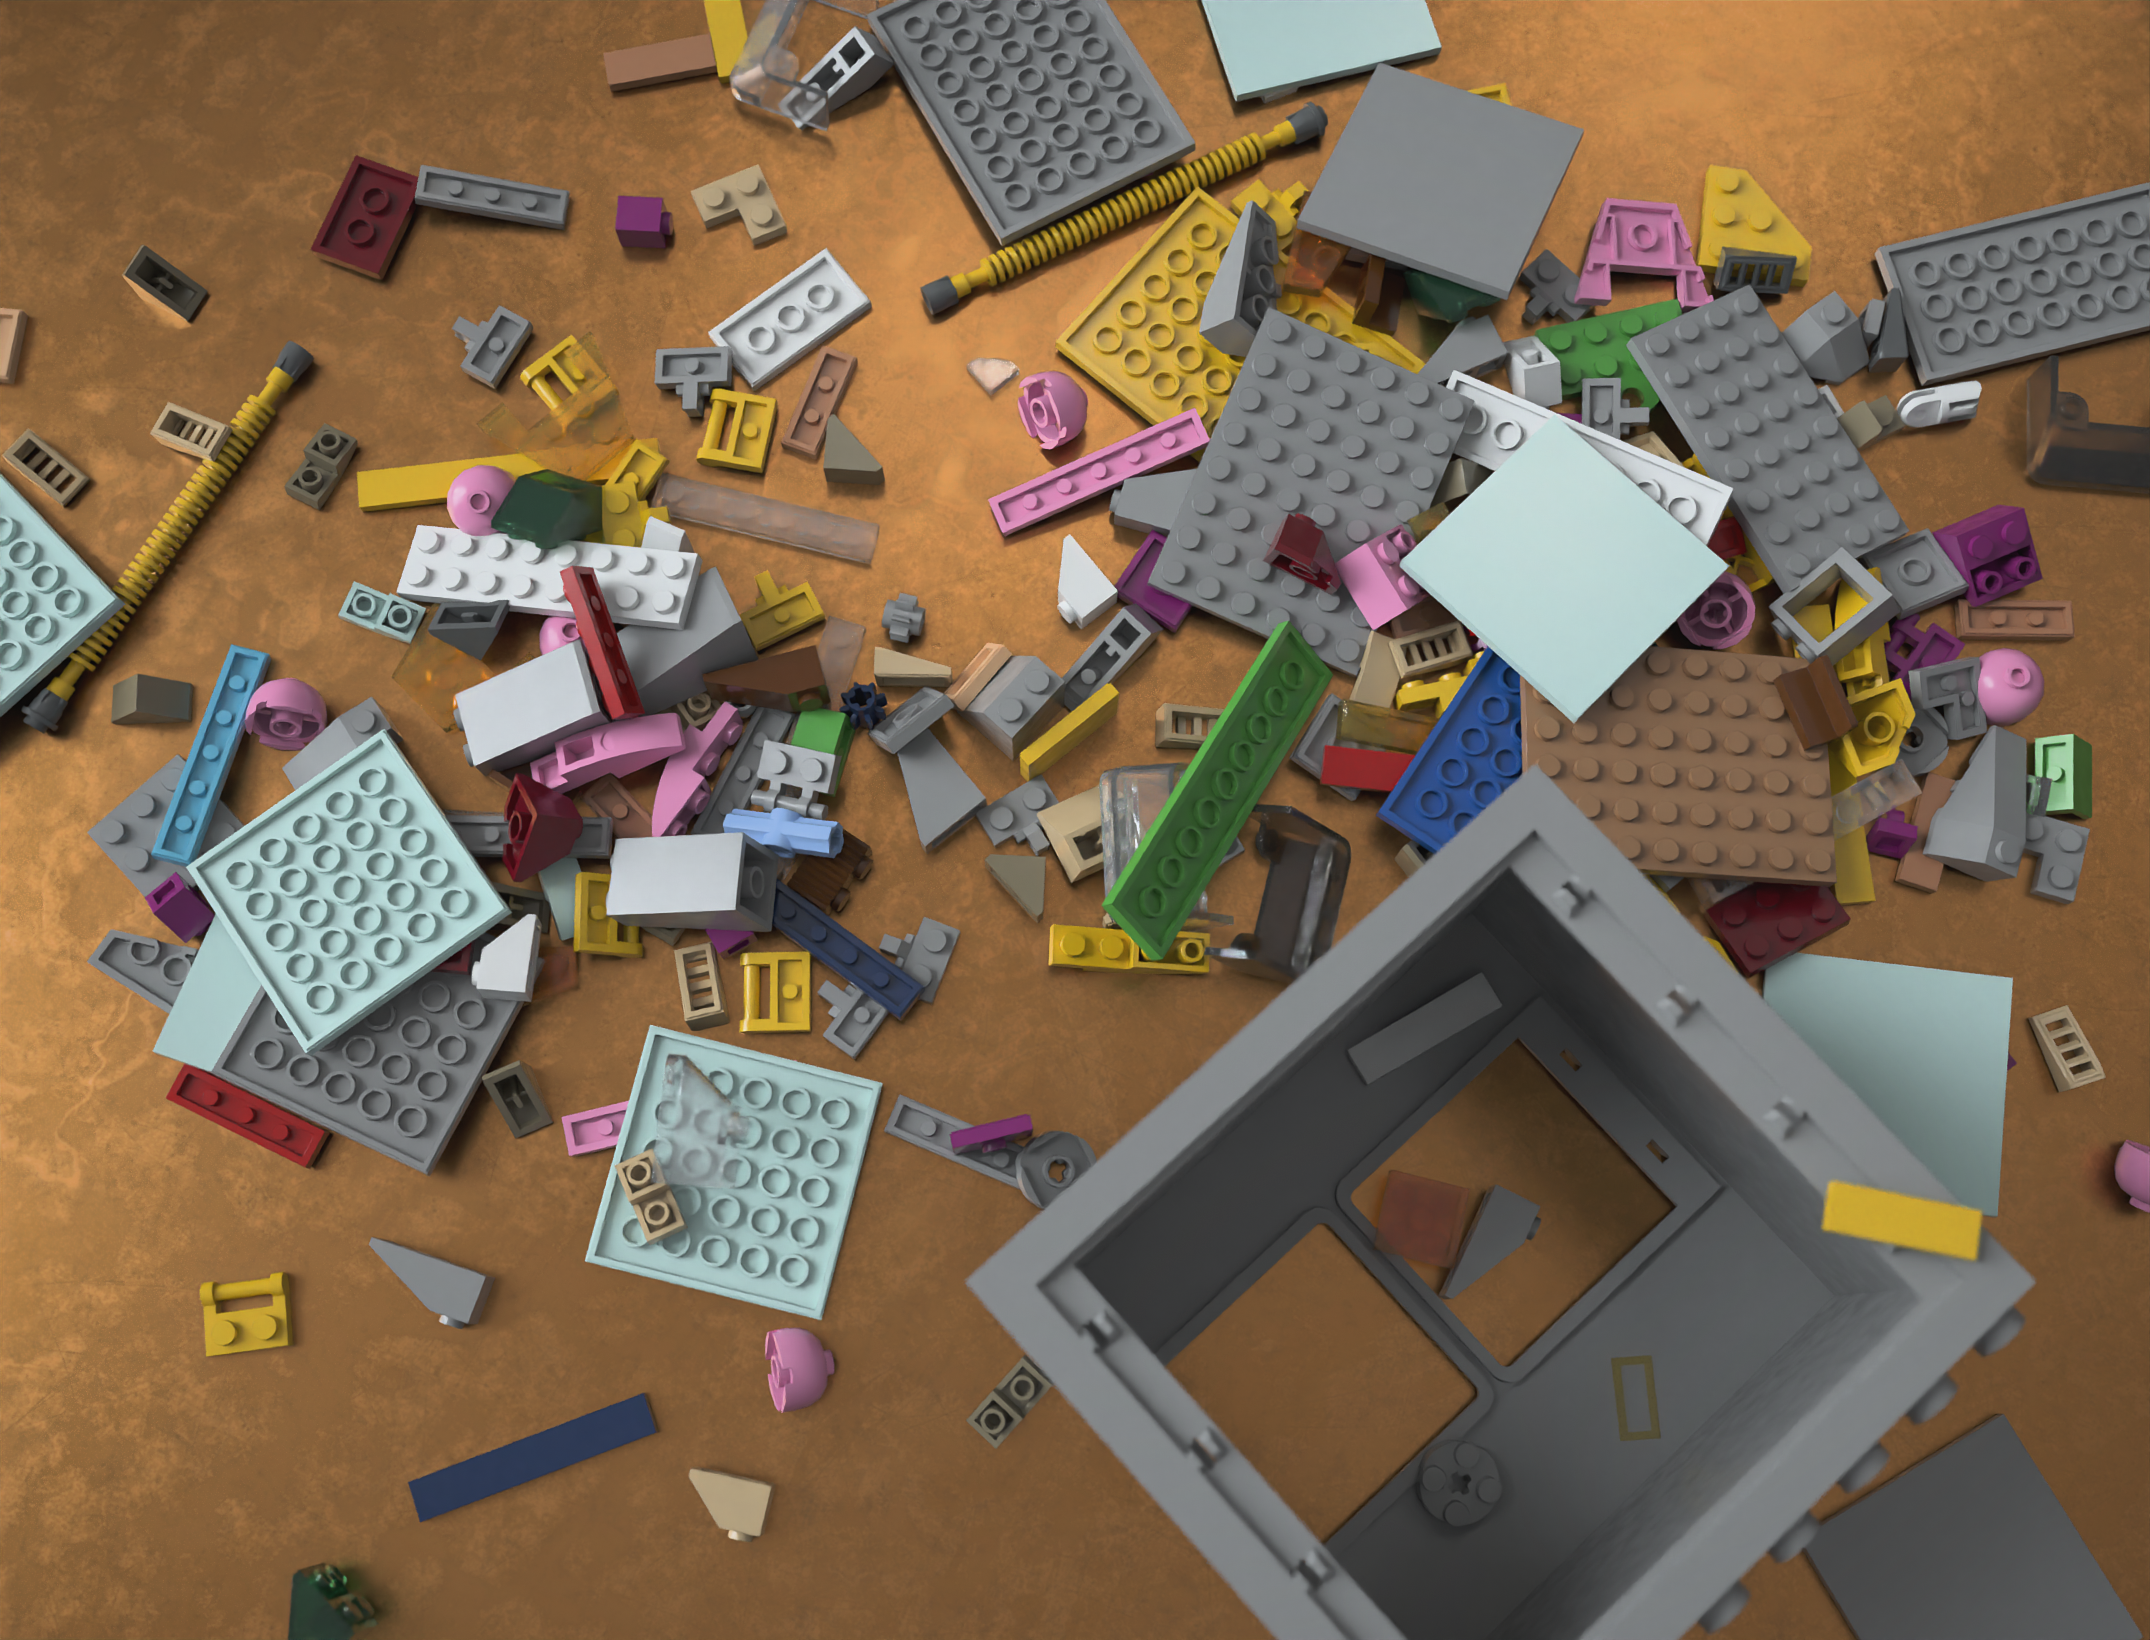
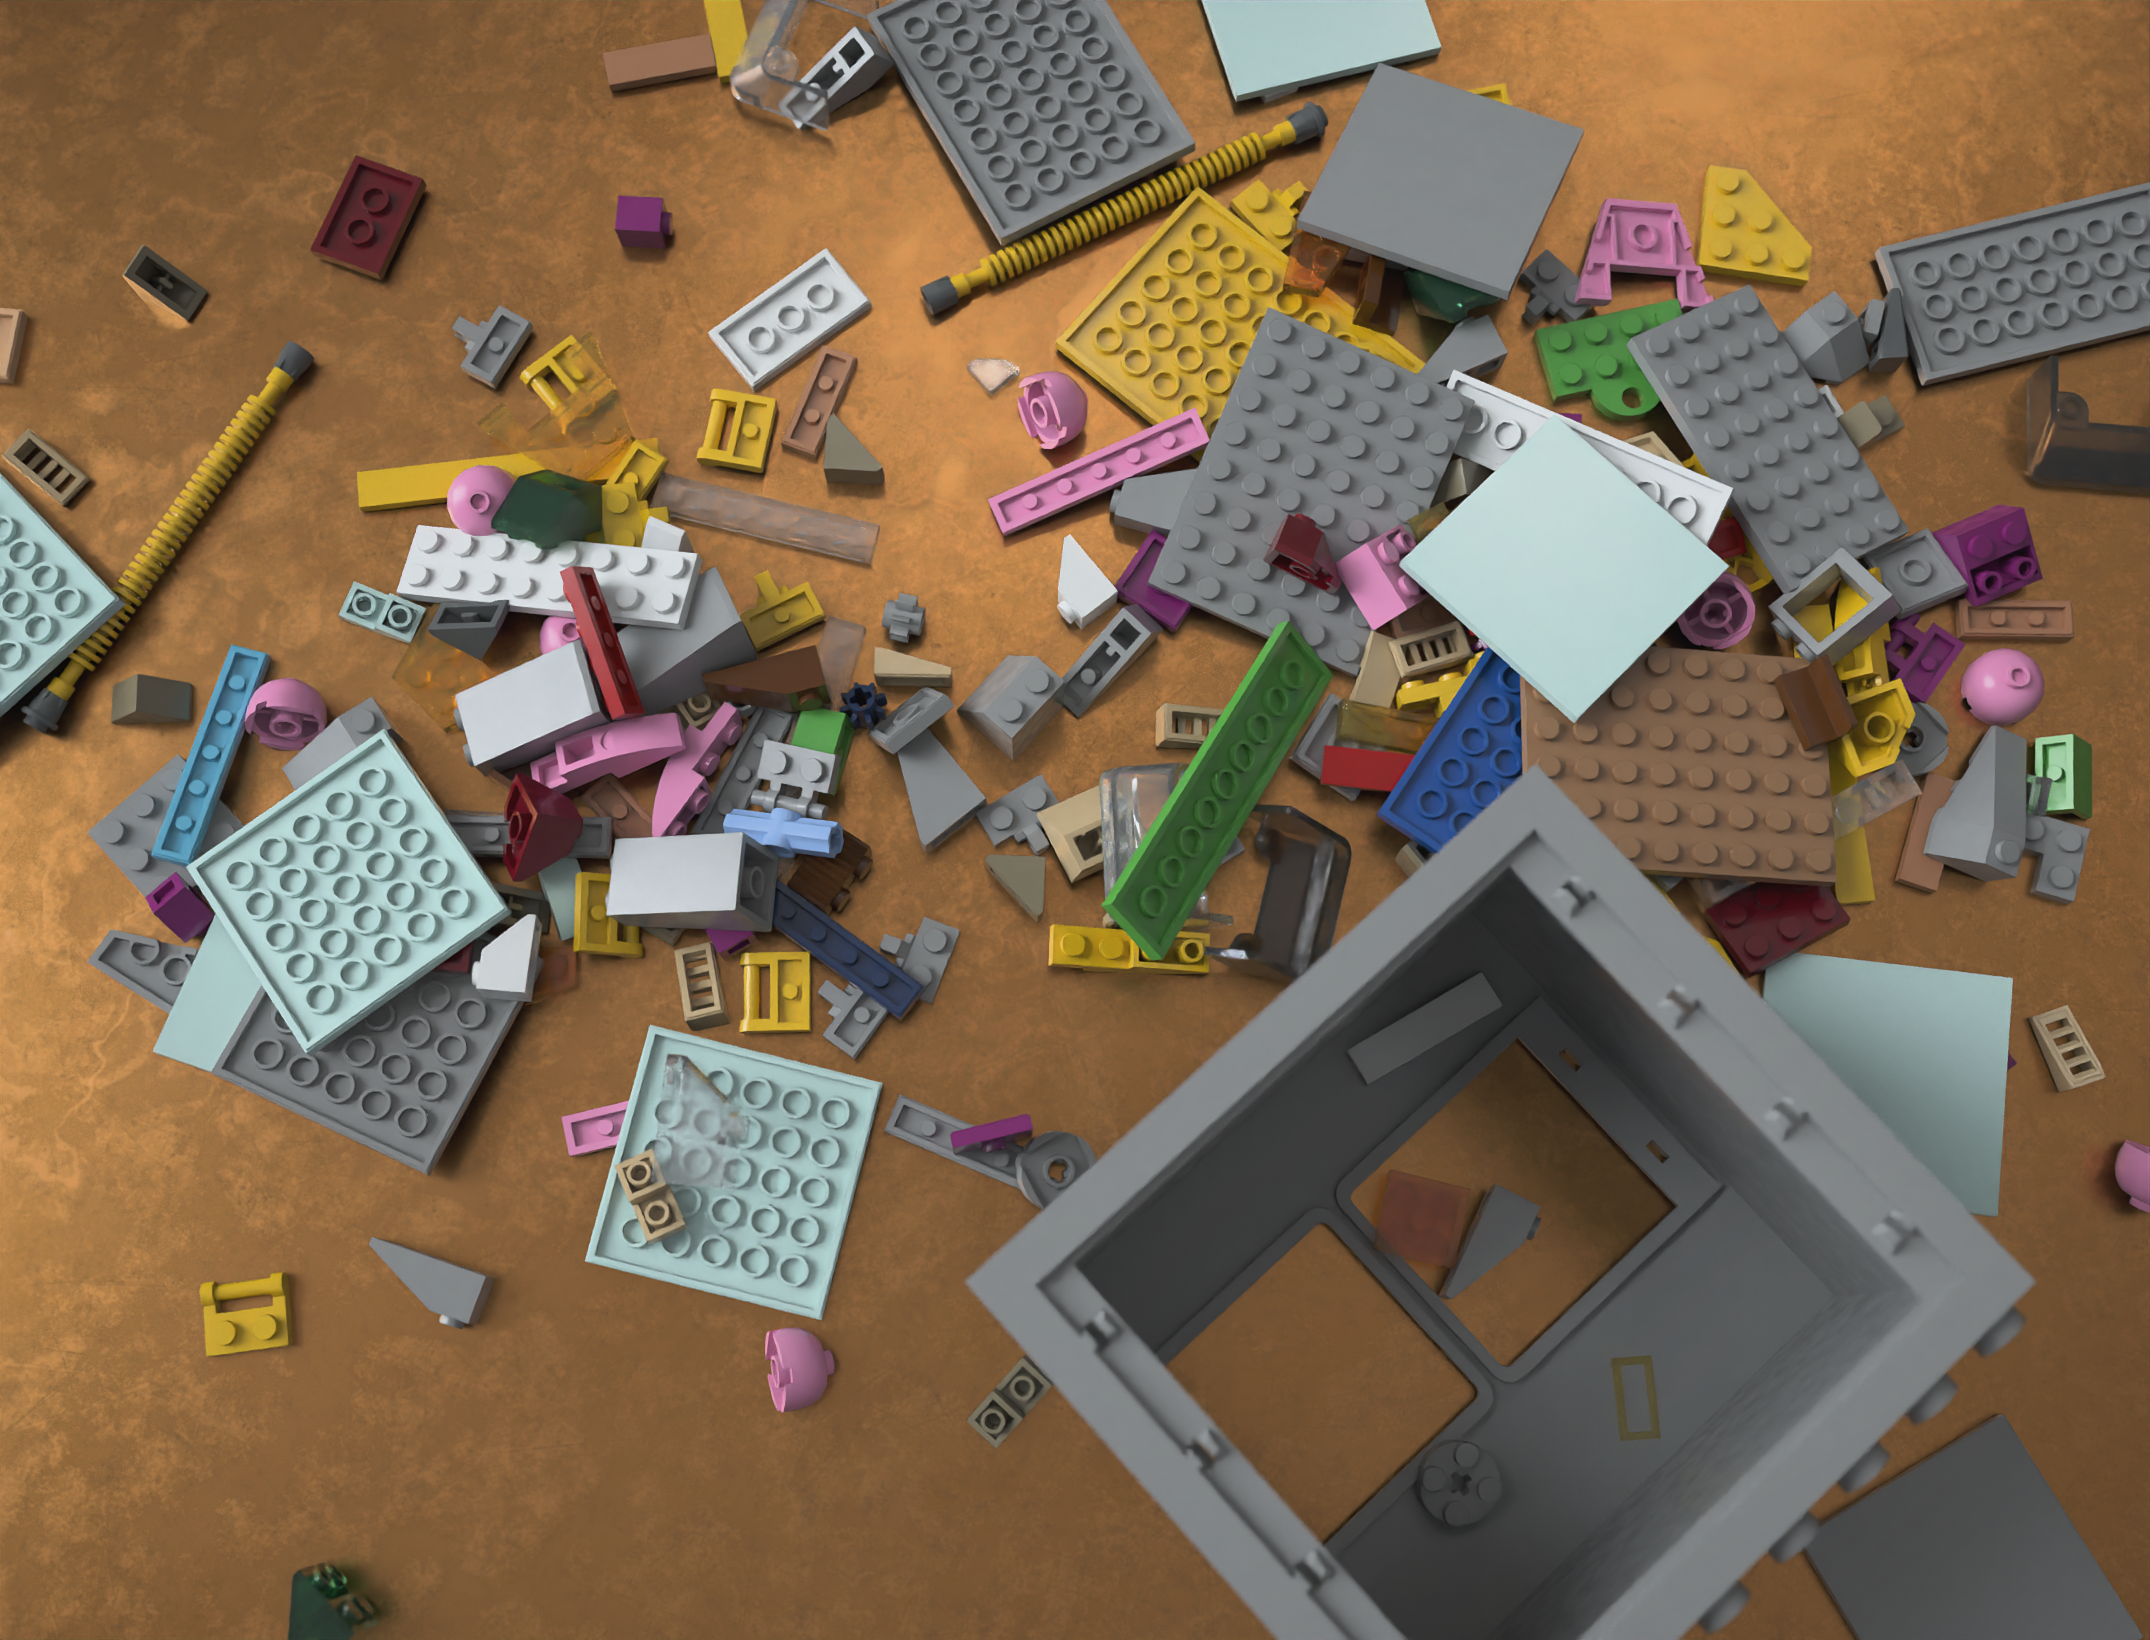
(171, 423): tan slope -> none
(247, 1115): red plate -> none
(324, 465): dark tan slope -> none
(492, 197): light grey tile -> none
(518, 1098): dark tan slope -> none
(532, 1457): dark blue tile -> none
(693, 373): light grey hinge -> none
(735, 1501): tan slope -> none
(743, 195): tan plate -> none
(977, 675): light nougat tile -> none
(1069, 732): yellow tile -> none
(1243, 284): light grey wedge -> none
(1533, 371): white slope -> none
(1607, 411): light grey hinge -> none
(1729, 256): dark grey slope -> none
(1891, 835): magenta tile -> none
(1902, 1220): yellow tile -> none
(1940, 404): white arm -> none
(1954, 687): light grey plate -> none

